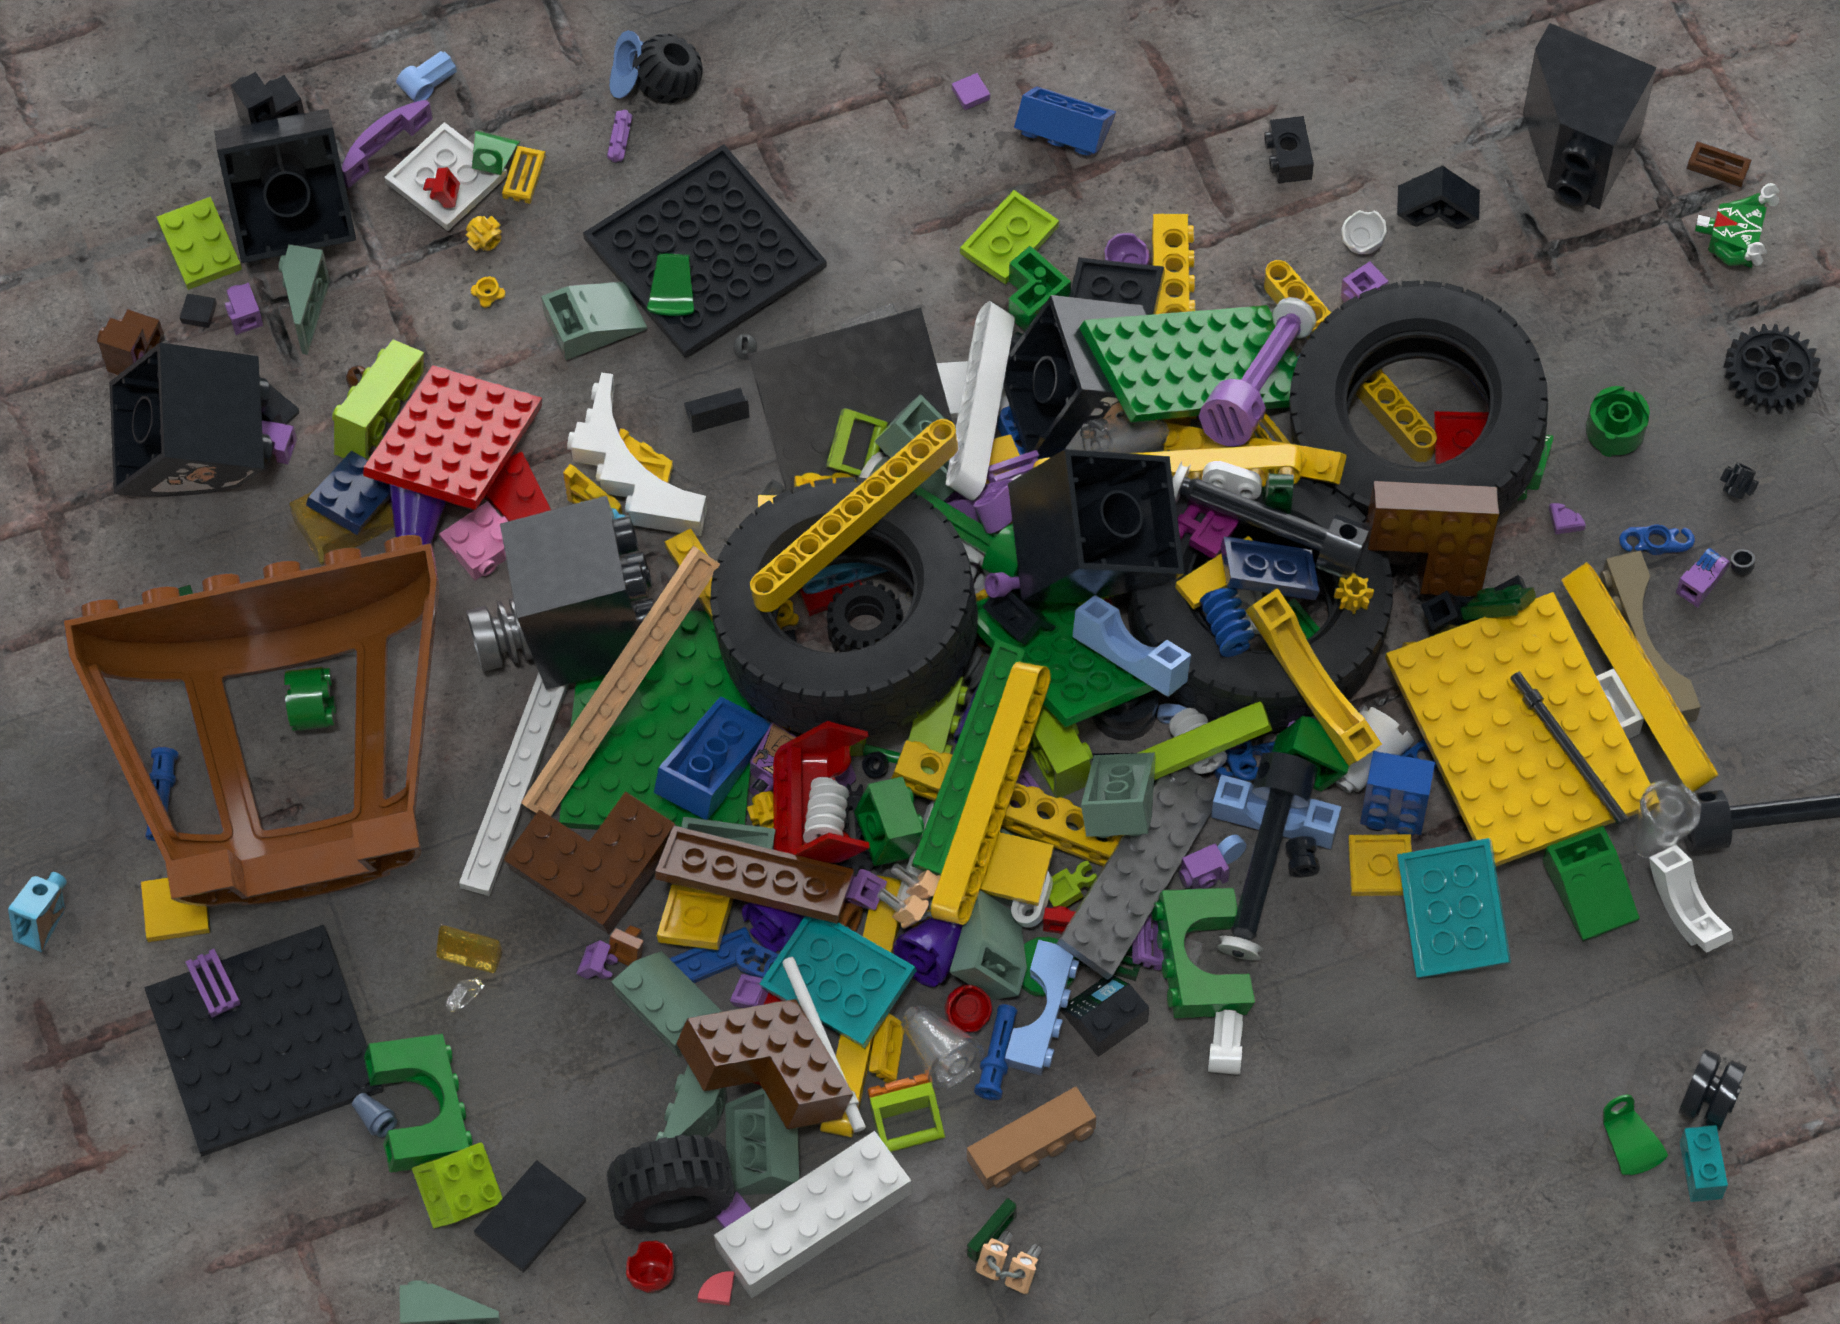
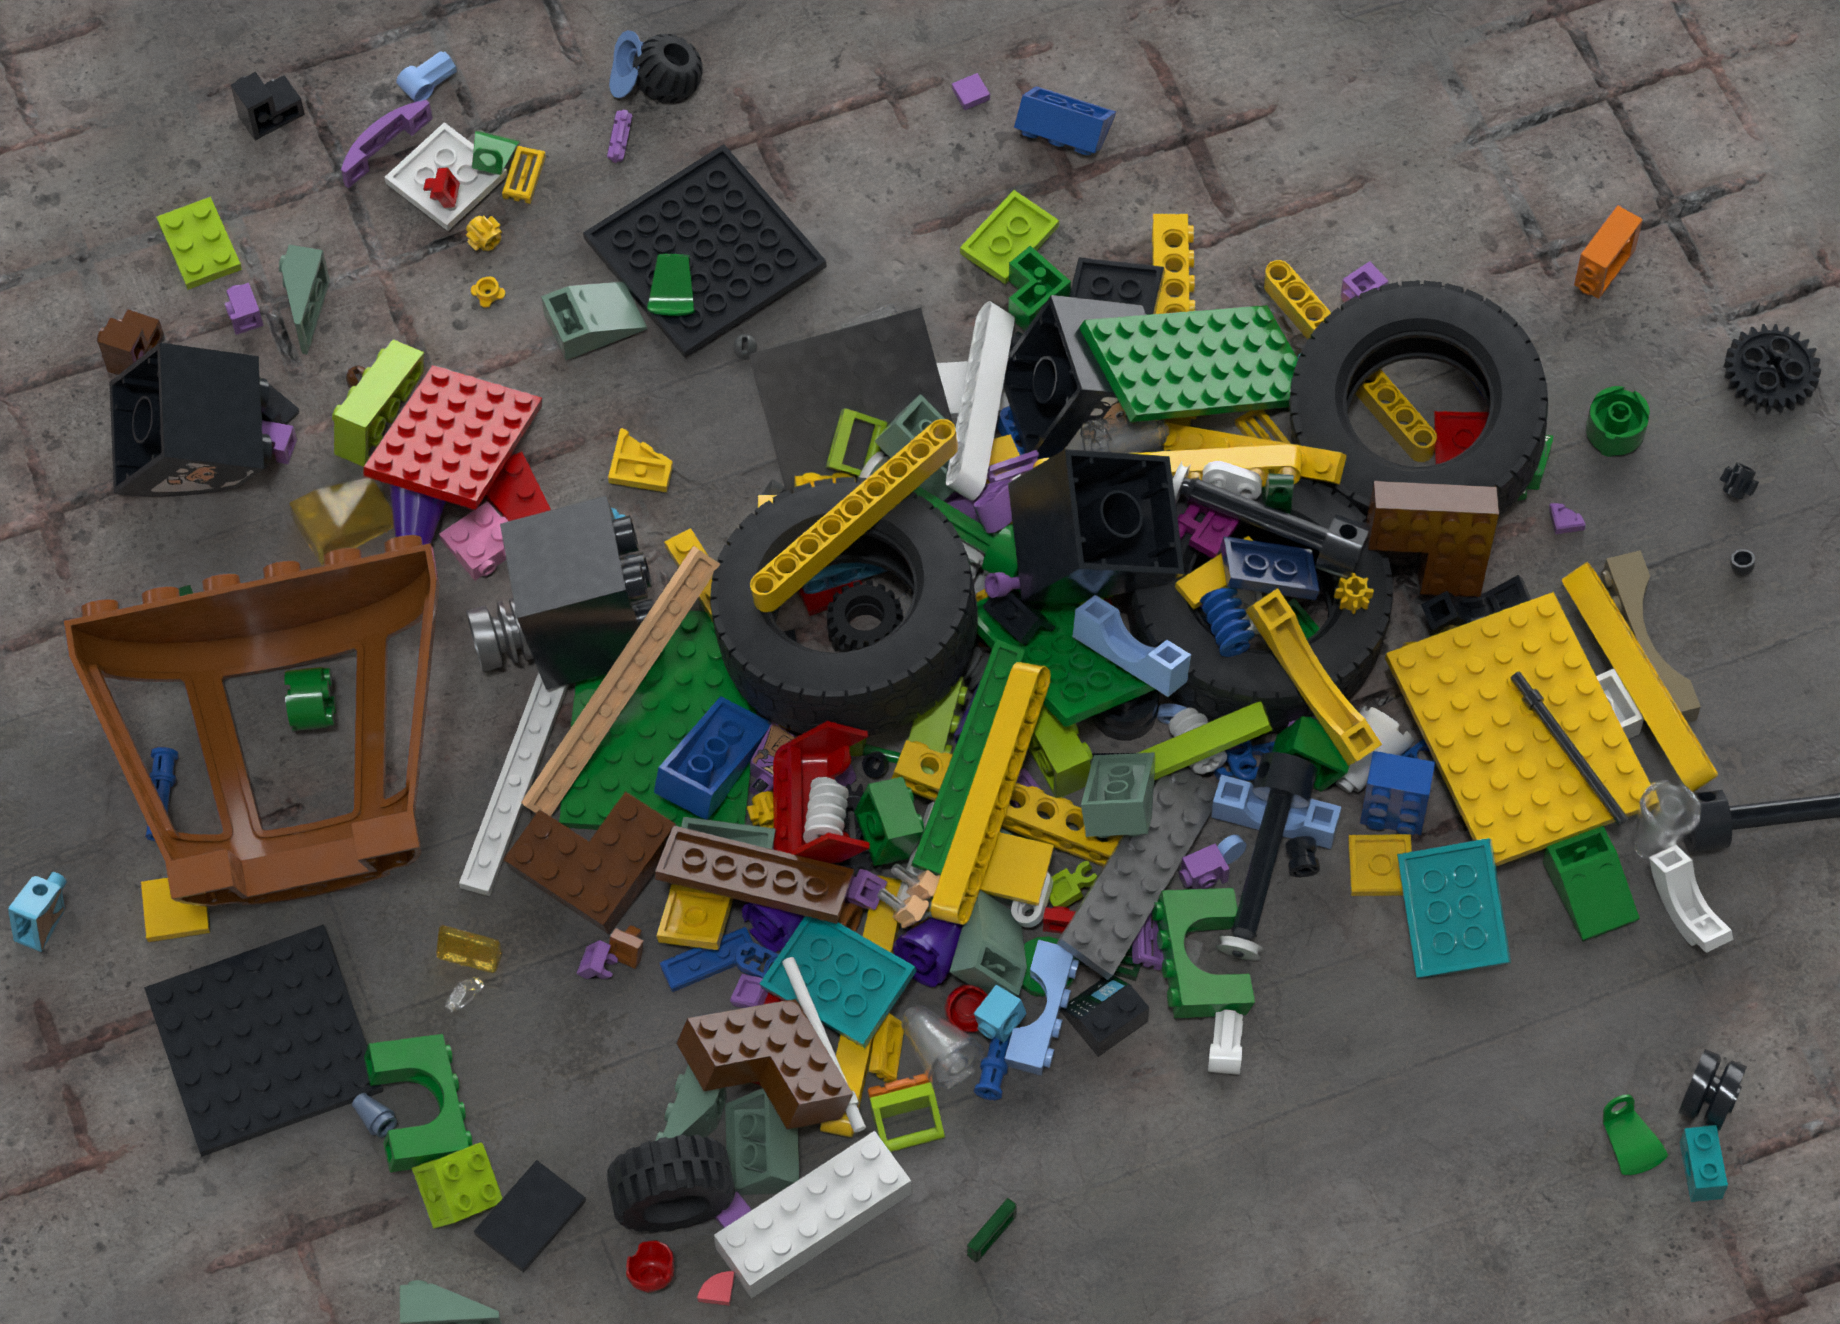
(198, 310): black tile -> none
(202, 962): medium lavender tile -> none
(284, 185): black brick -> none
(348, 495): dark blue plate -> none
(581, 488): yellow wing -> none
(649, 499): white arch -> none
(662, 997): sand green slope -> none
(717, 410): black panel -> none
(789, 617): yellow plate -> none
(999, 1014): none -> medium azure brick
(1020, 1270): light nougat piece -> none
(1031, 1138): medium nougat brick -> none
(1128, 249): medium lavender hair -> none
(1236, 405): medium lavender piece -> none
(1292, 135): black brick -> none
(1364, 232): white hair -> none
(1438, 195): black brick -> none
(1498, 603): dark green plate -> none
(1584, 113): black slope -> none
(1608, 252): none -> orange window
(1669, 546): blue piece -> none
(1702, 577): medium lavender leg -> none
(1717, 167): reddish brown tile -> none
(1738, 228): green torso -> none

